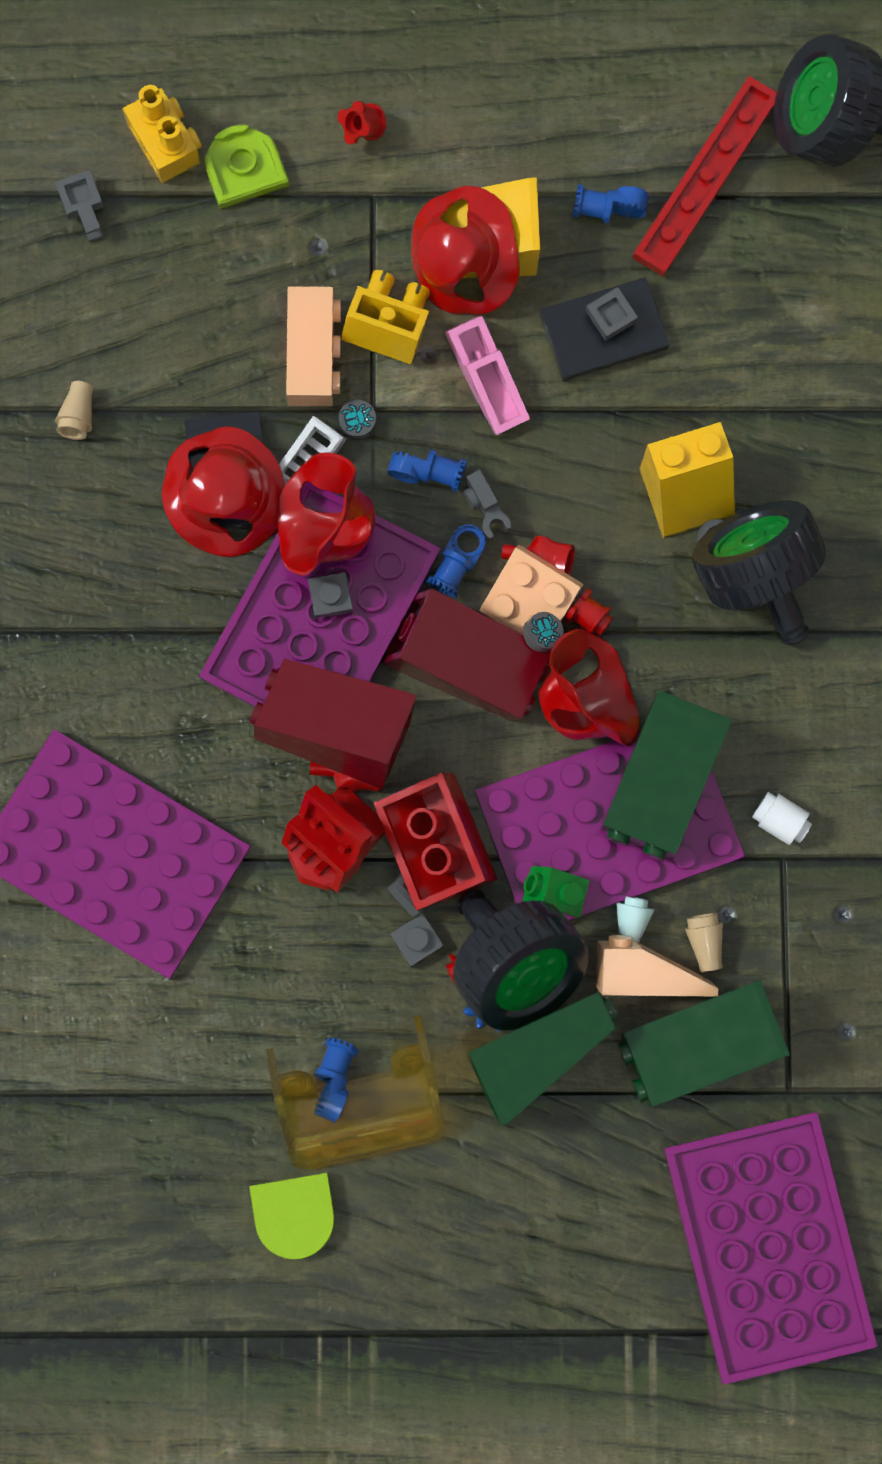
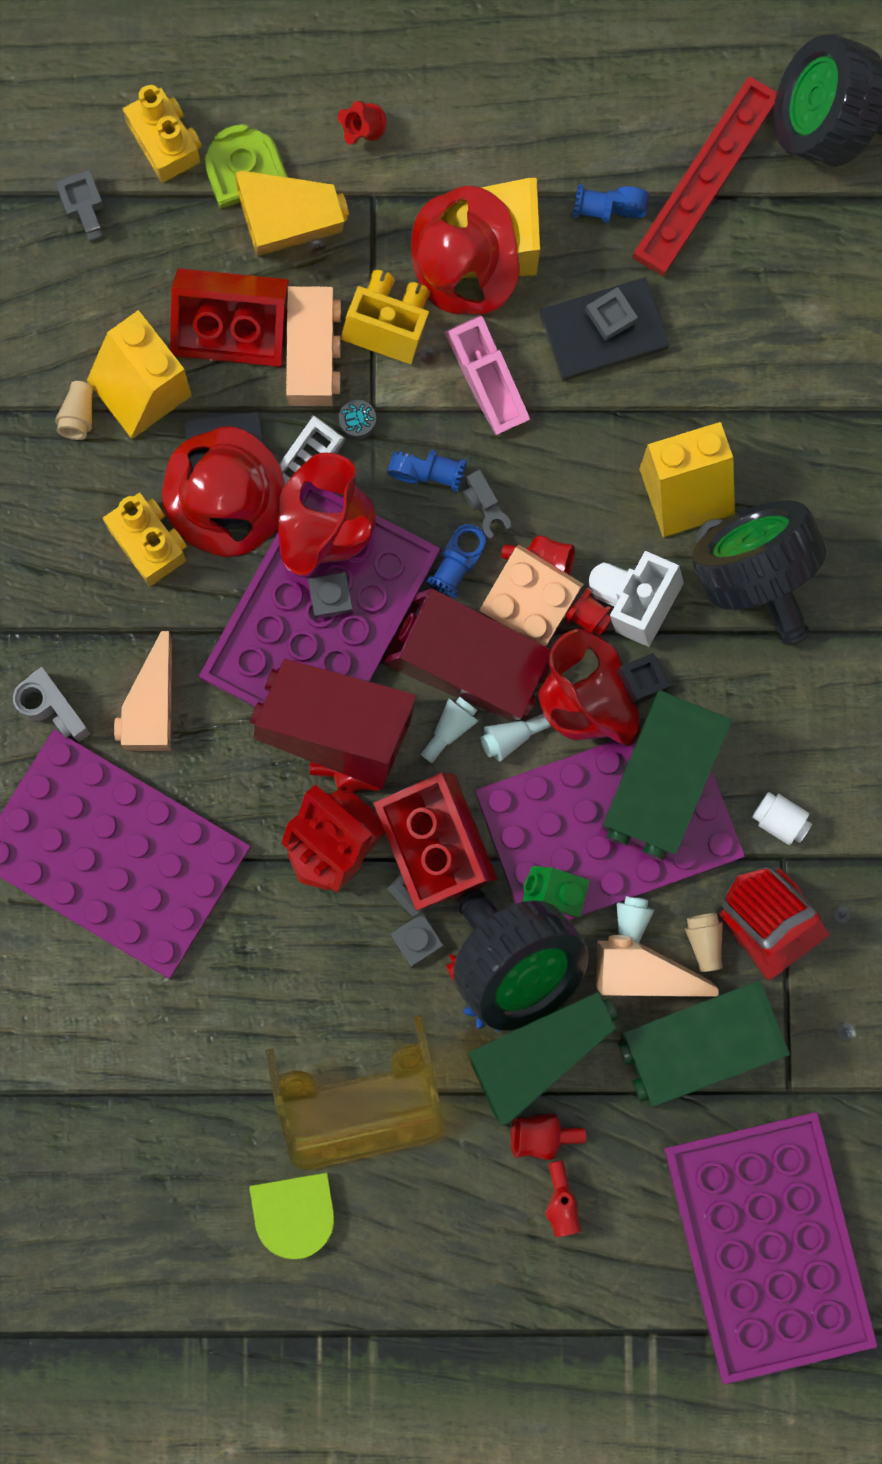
(52, 702): none -> light grey plate
(138, 375): none -> yellow slope
(145, 539): none -> yellow brick
(148, 706): none -> light nougat slope
(228, 317): none -> red slope
(288, 210): none -> yellow slope
(333, 1074): blue connector -> none
(454, 721): none -> light aqua cone
(505, 738): none -> light aqua cone
(542, 631): tile -> none
(542, 1136): none -> red piece
(562, 1216): none -> red piece
(638, 595): none -> white brick
(643, 678): none -> black tile
(771, 919): none -> red piece

